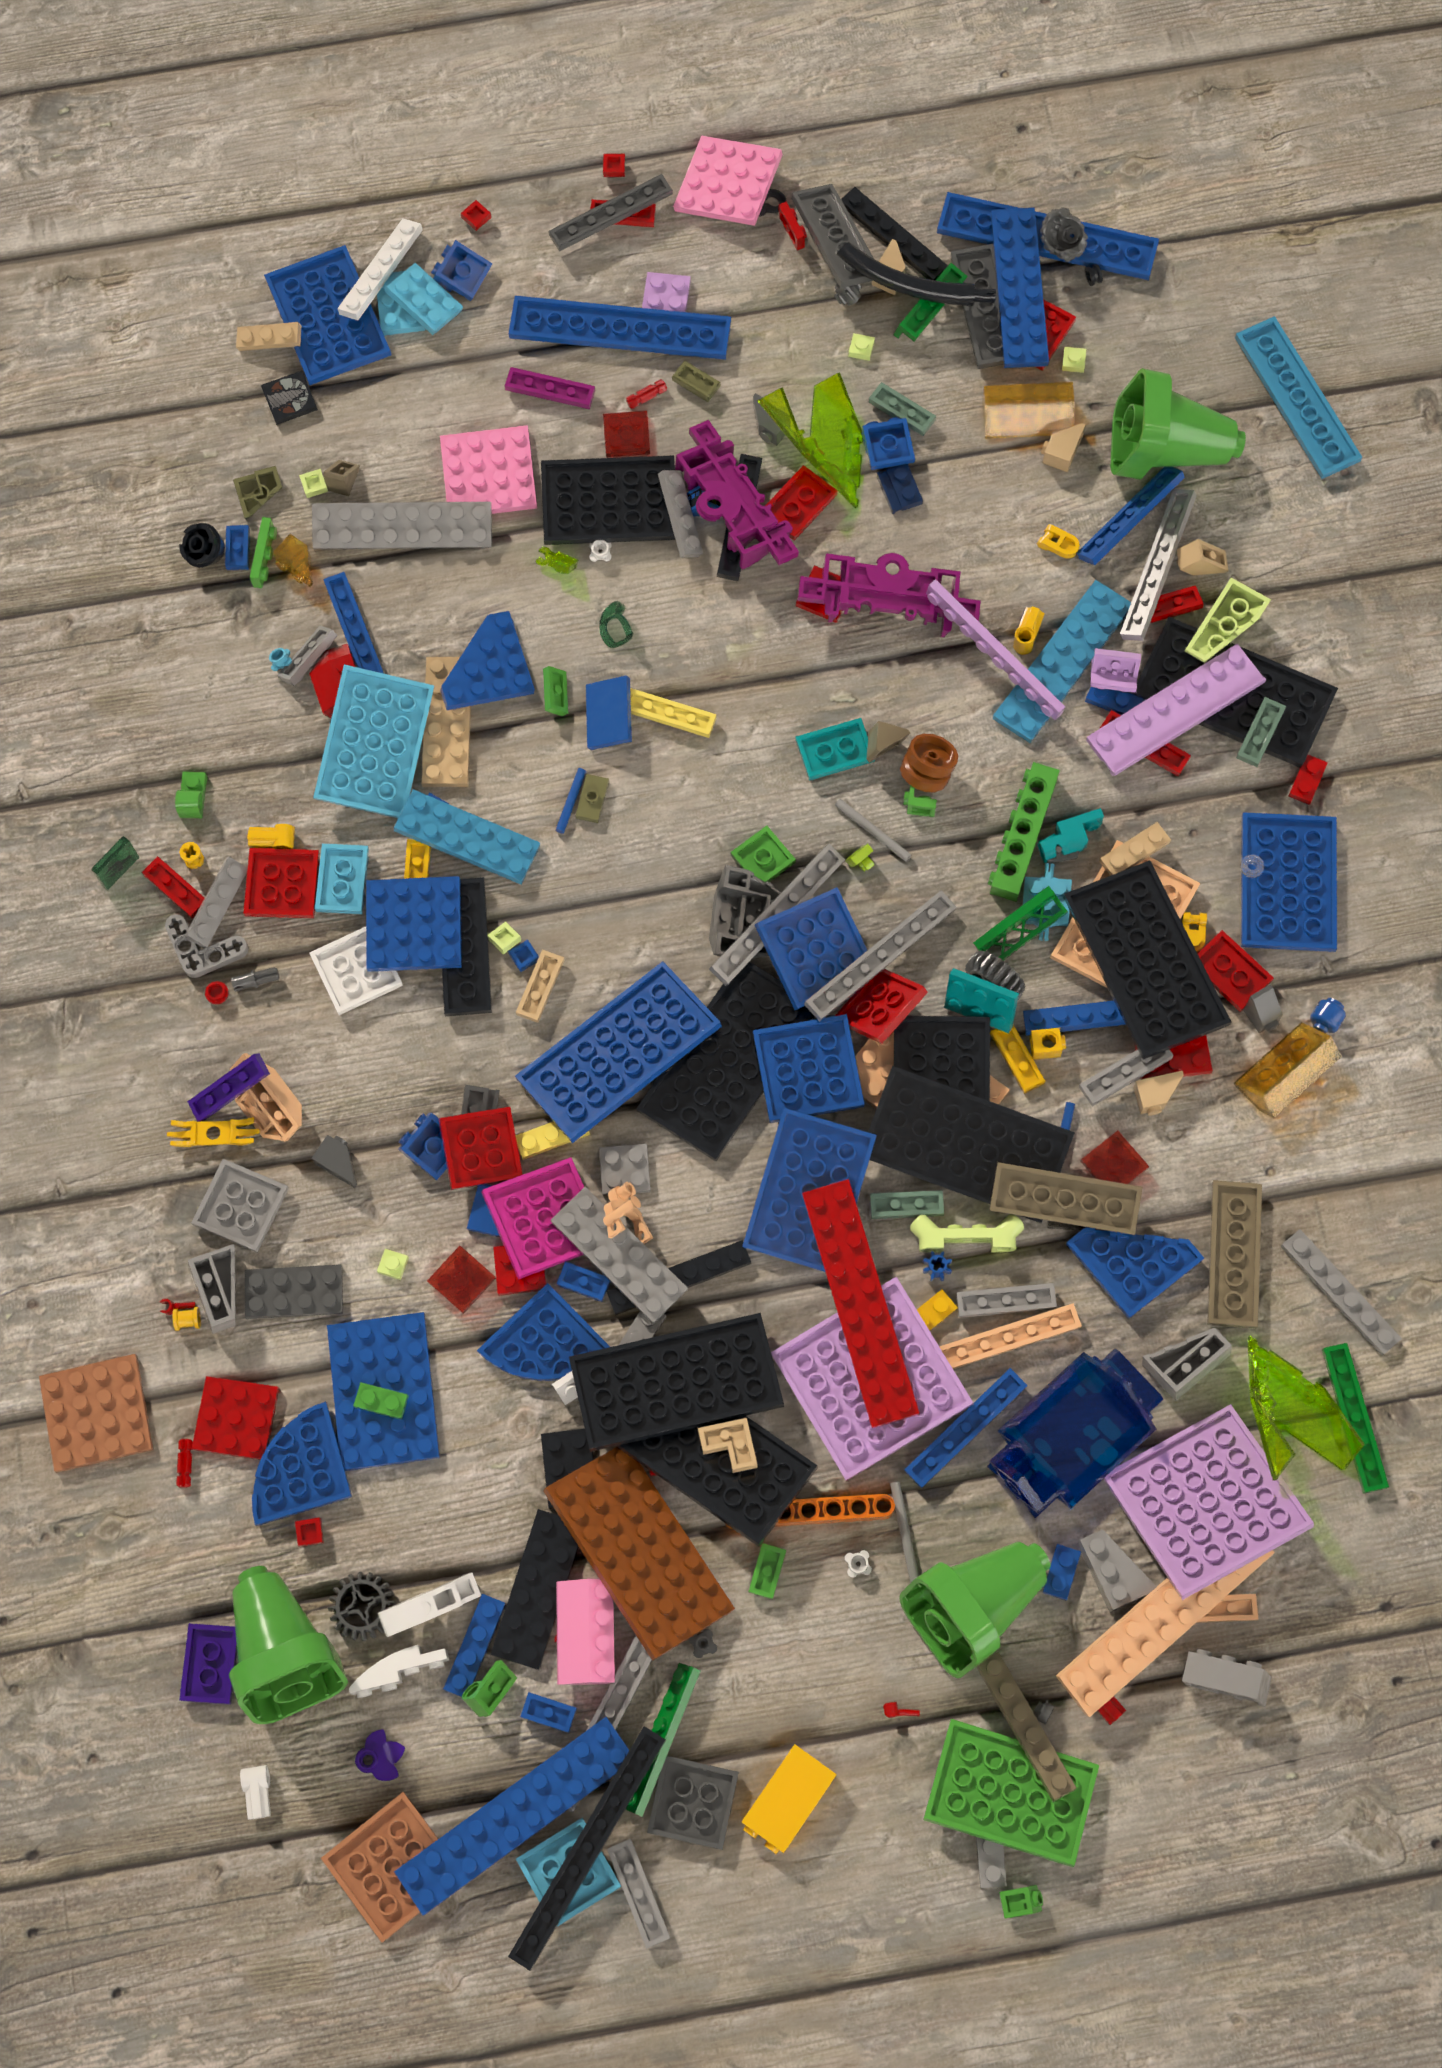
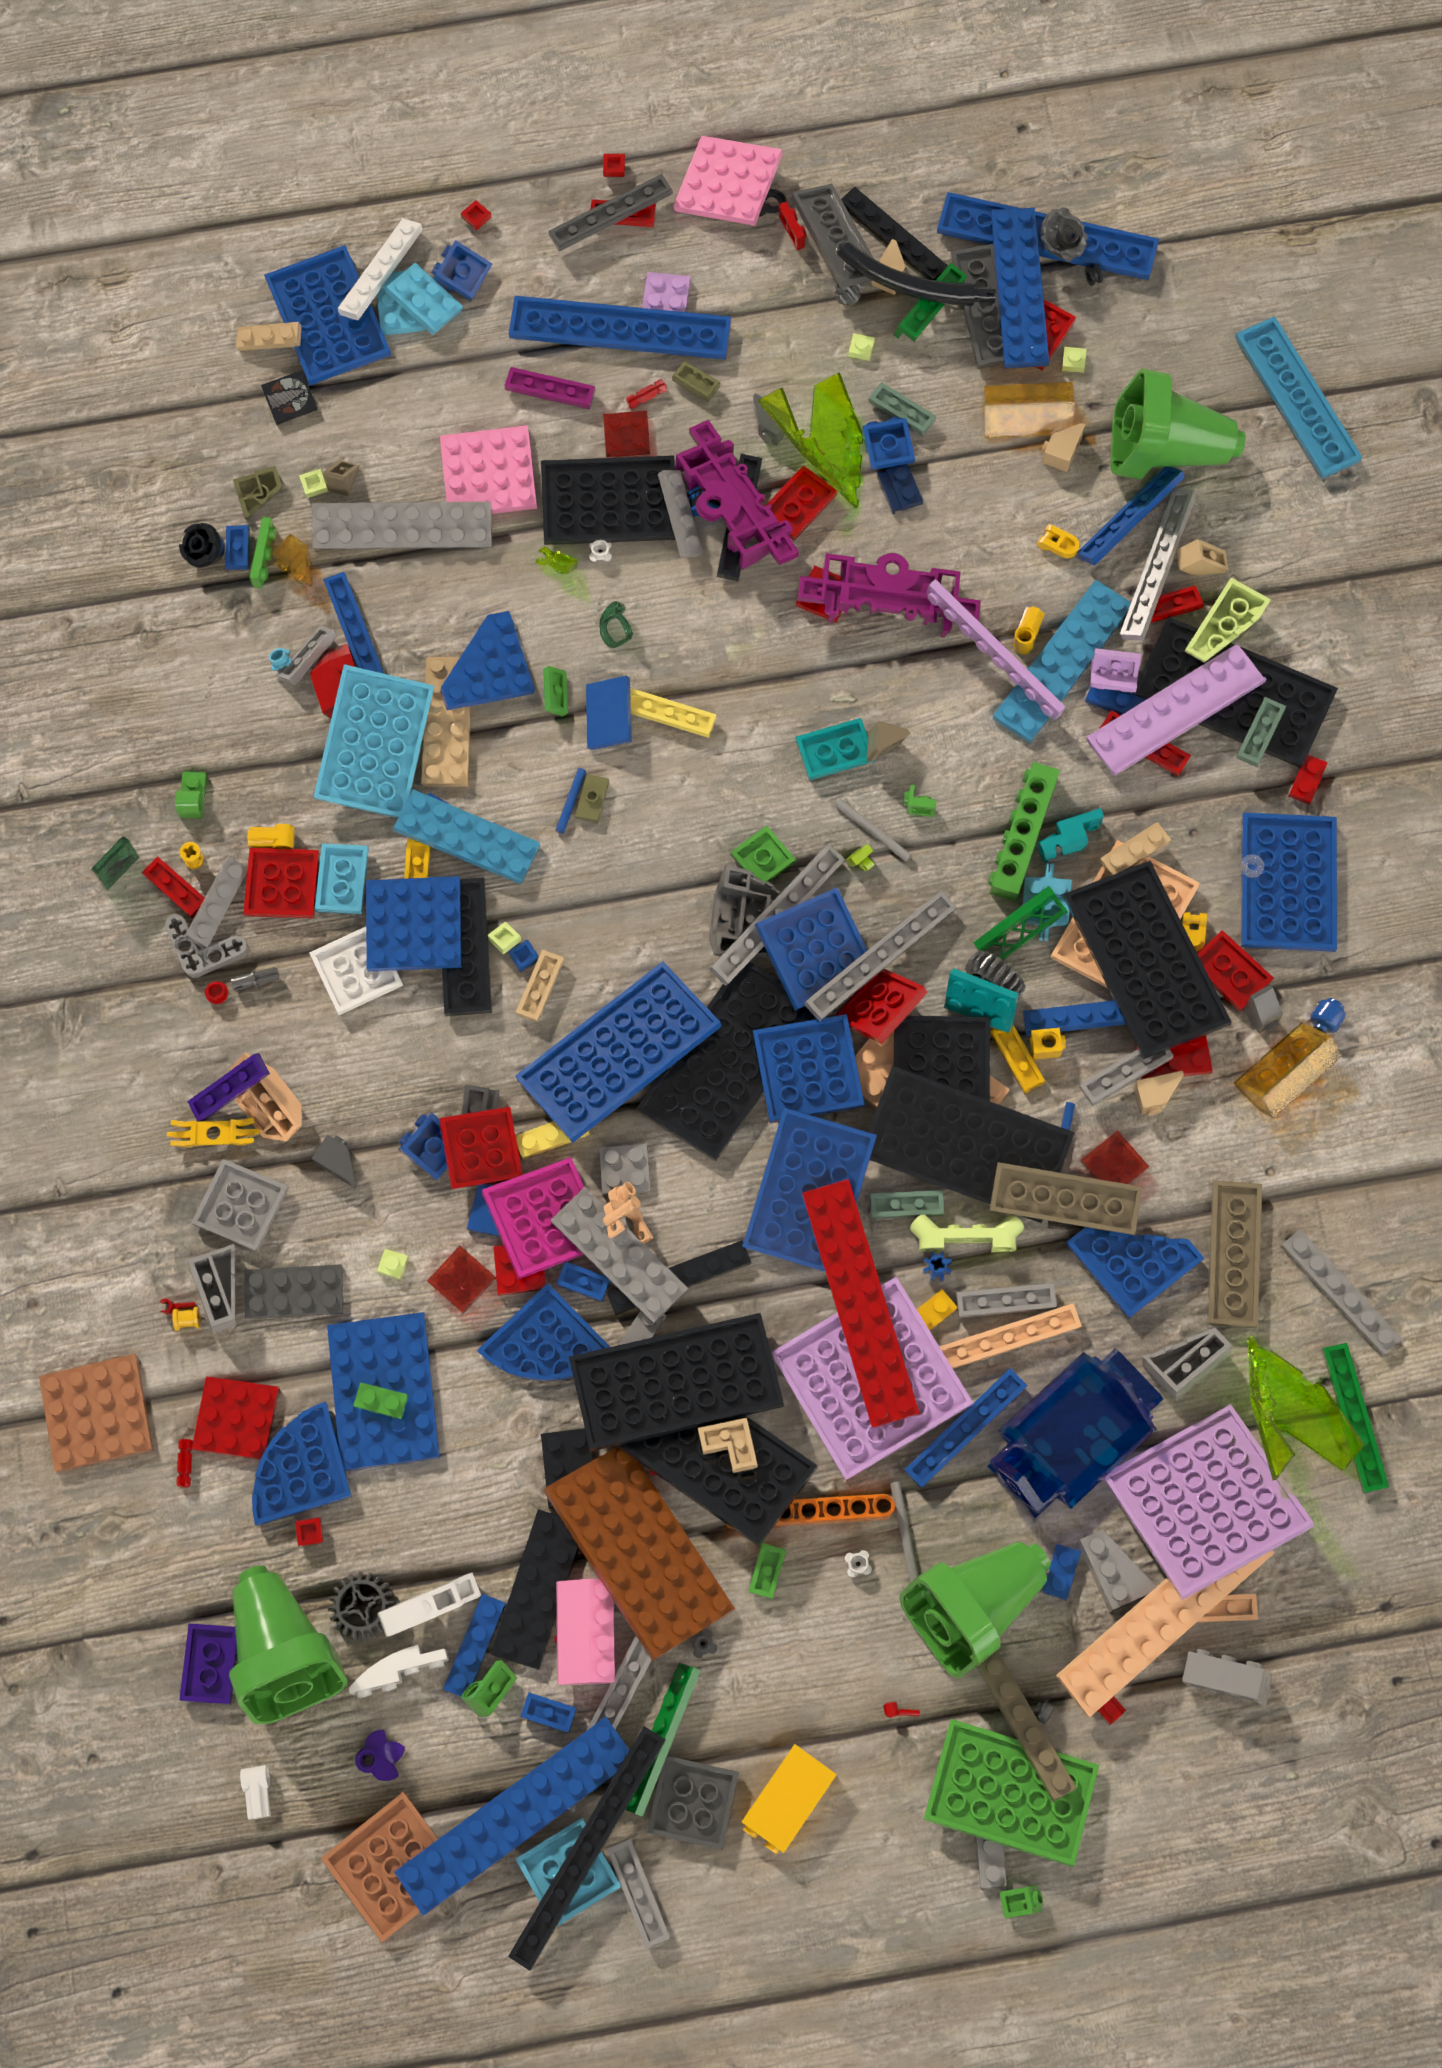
(566, 1388): white plate -> none
(929, 762): dark orange wheel -> none

